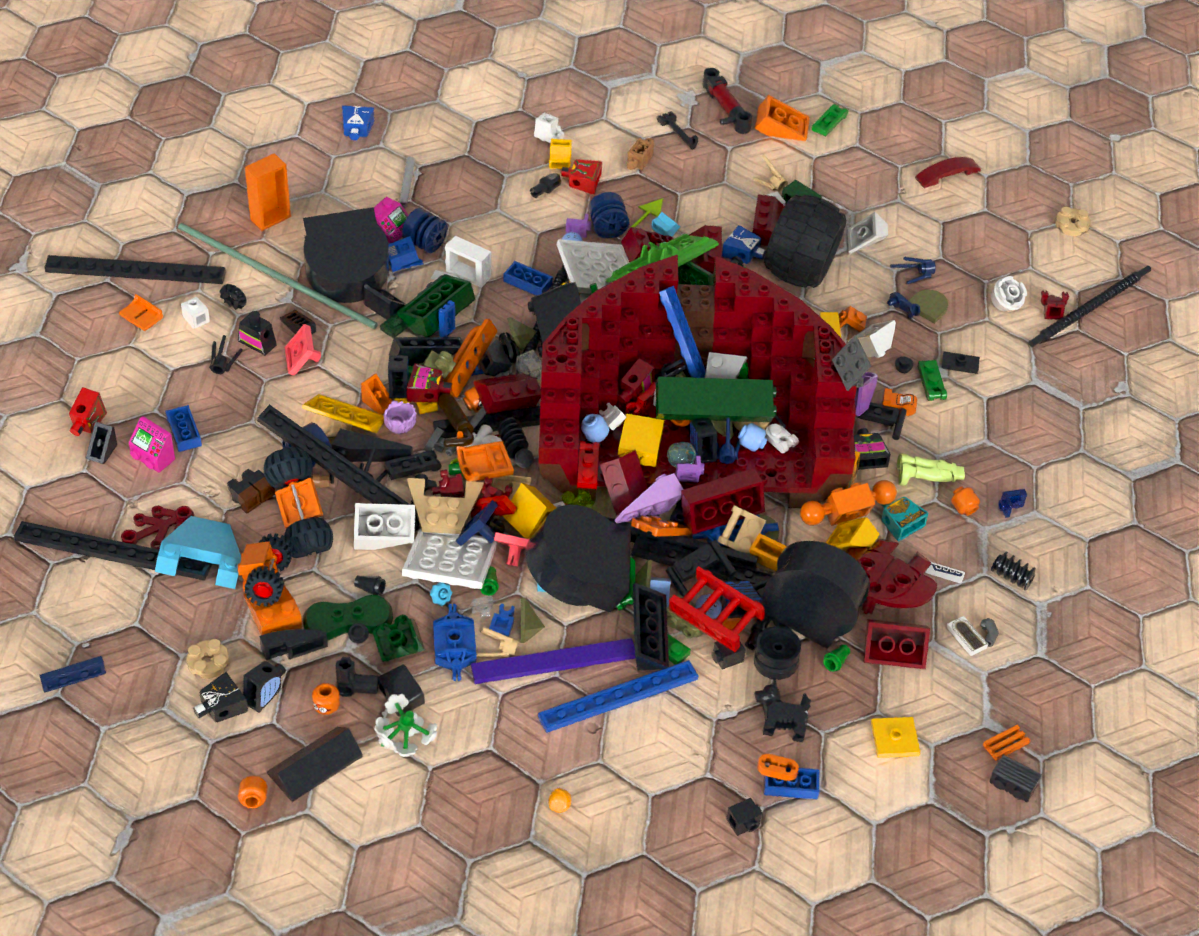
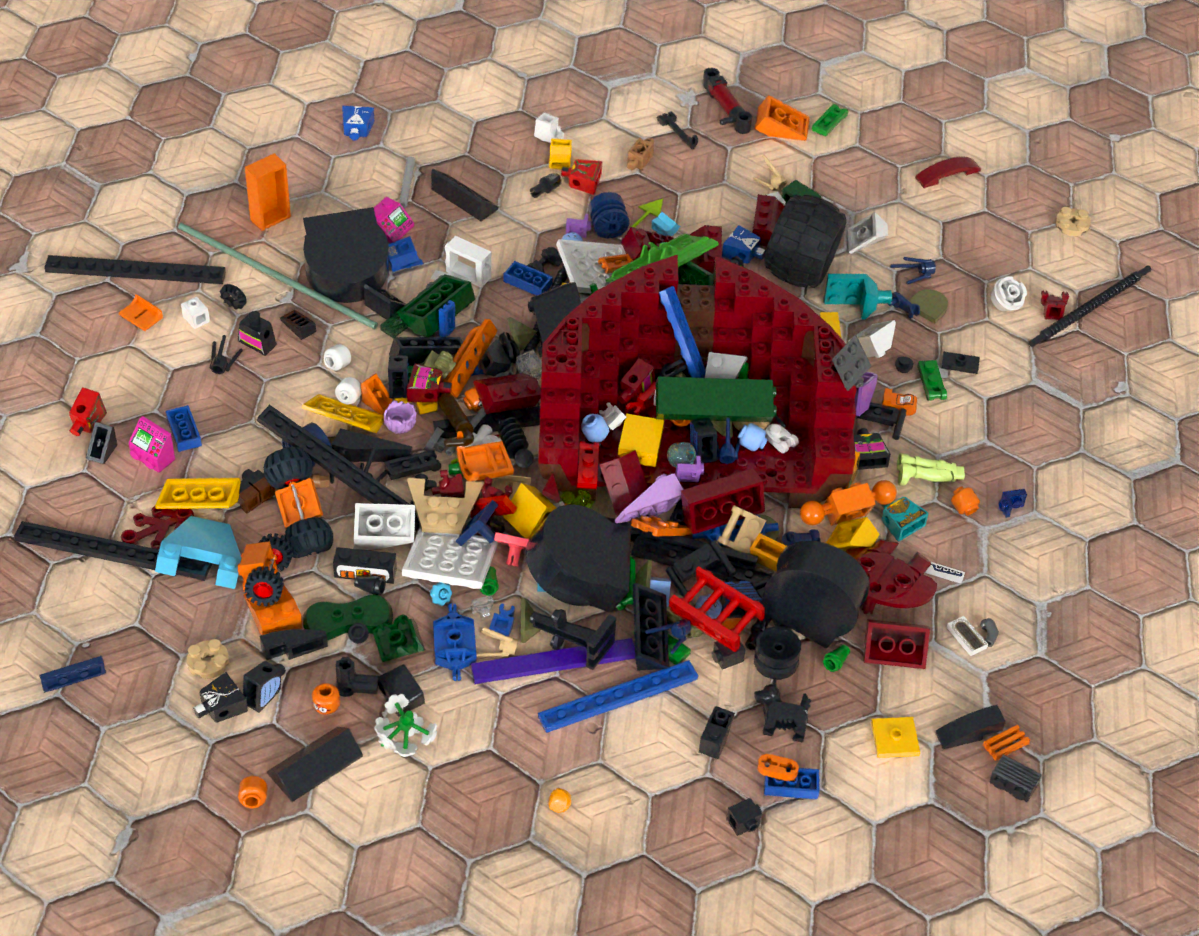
(199, 493): none -> yellow slope
(300, 350): coral tile -> none
(337, 357): none -> white head
(348, 390): none -> white head
(354, 562): none -> black brick
(425, 230): dark blue wheel -> none
(462, 195): none -> black slope
(548, 255): none -> black piece
(551, 489): none -> dark red slope
(595, 641): none -> black piece
(610, 266): none -> orange tile
(678, 630): none -> dark blue plant
(716, 732): none -> black slope
(792, 537): none -> dark blue piece
(853, 318): orange bracket -> none
(855, 290): none -> teal plate
(971, 727): none -> black slope
(1013, 570): black piece -> none

